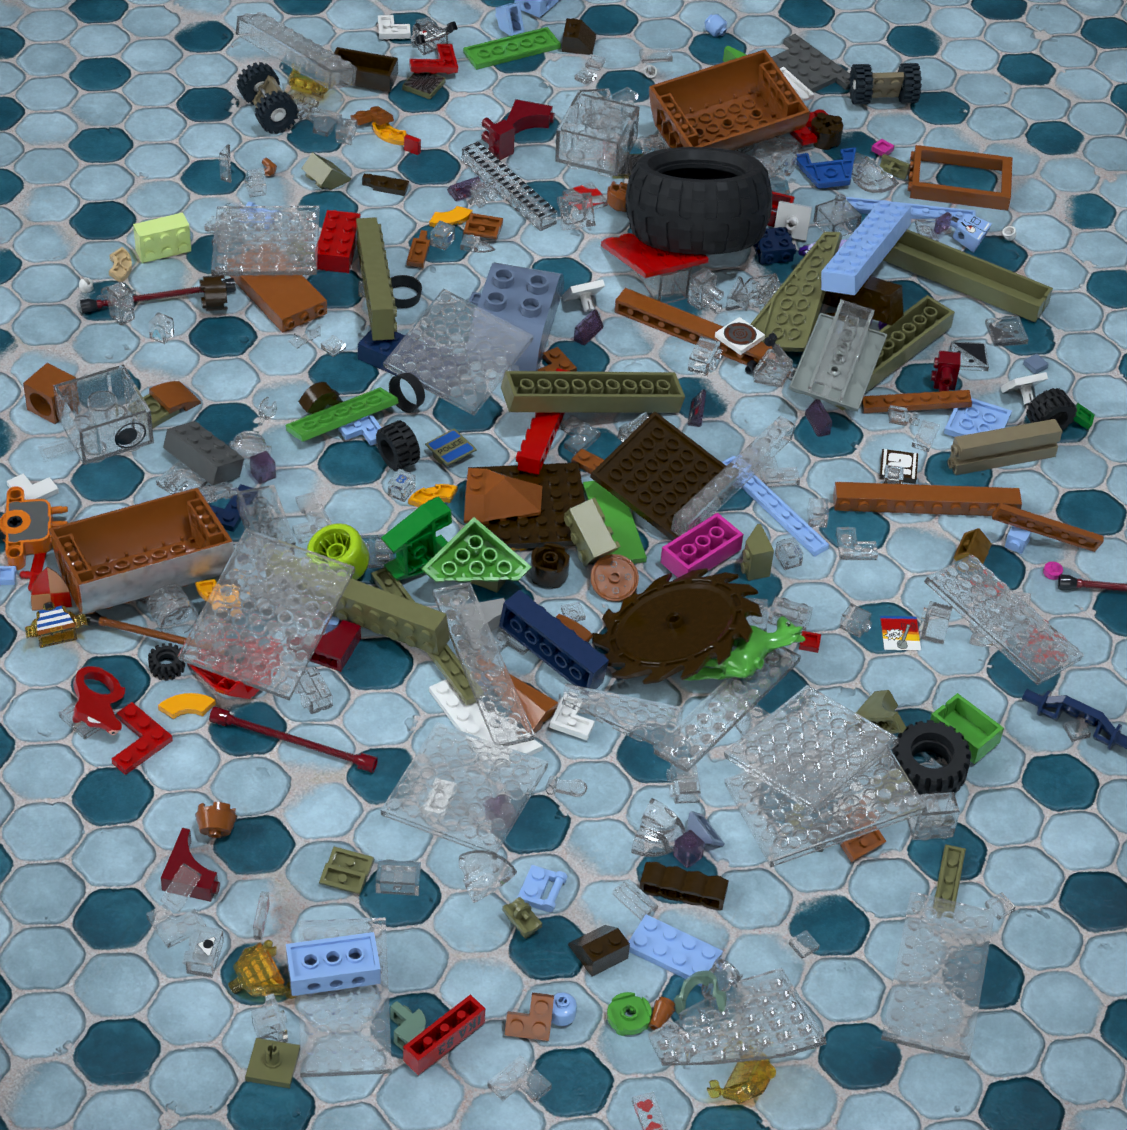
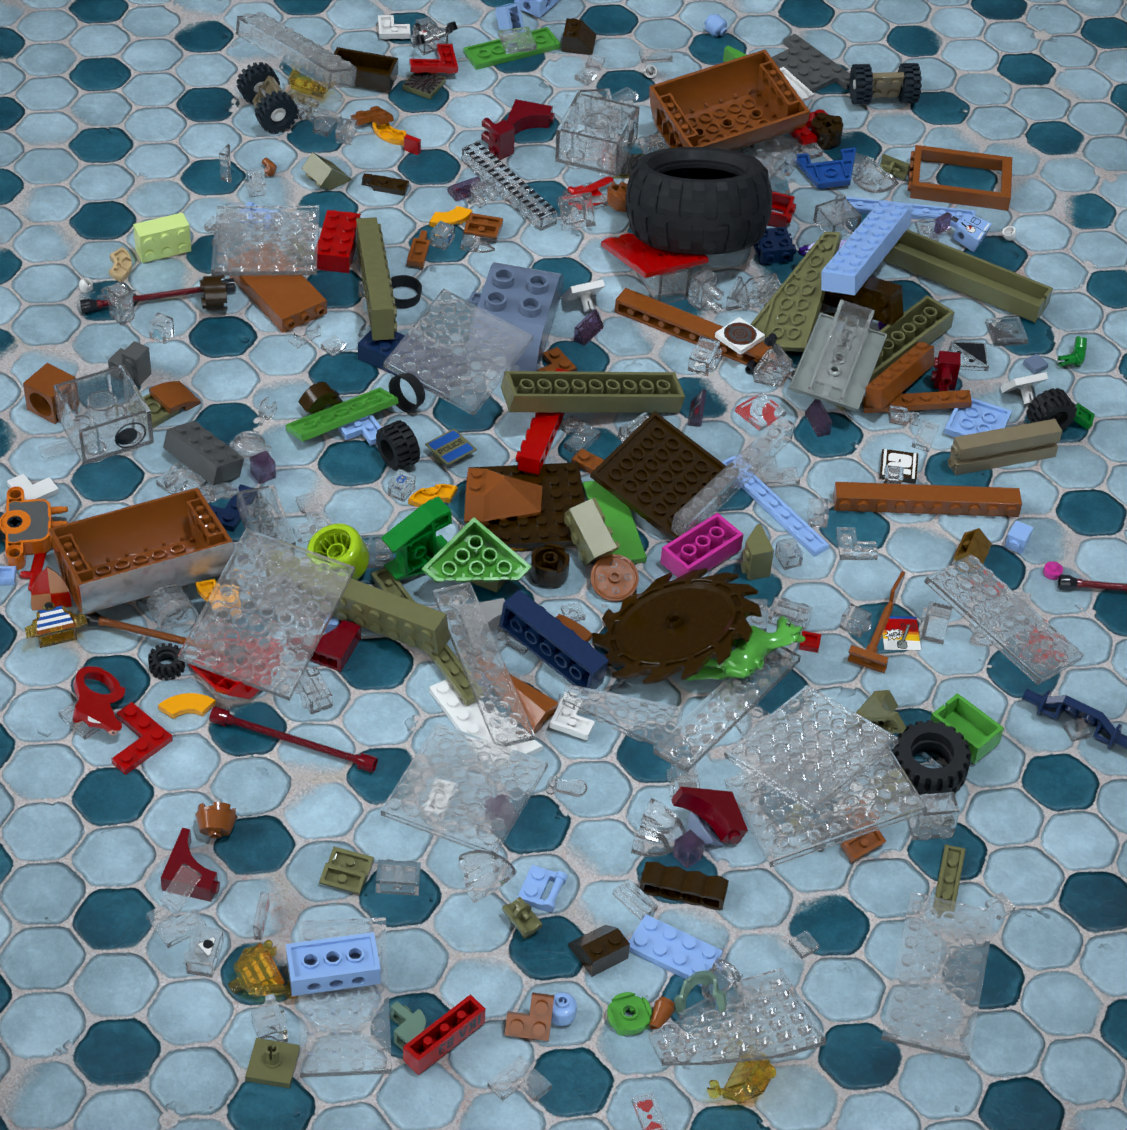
(135, 359): none -> dark grey brick
(517, 40): none -> clear plate
(596, 185): none -> red sword
(716, 808): none -> dark red arch
(760, 411): none -> clear tile
(794, 218): white tile -> none
(813, 150): none -> clear tile
(869, 657): none -> dark orange piece
(882, 147): dark pink plate -> none
(899, 375): none -> dark orange brick
(1047, 527): dark orange plate -> none
(1078, 354): none -> green arm

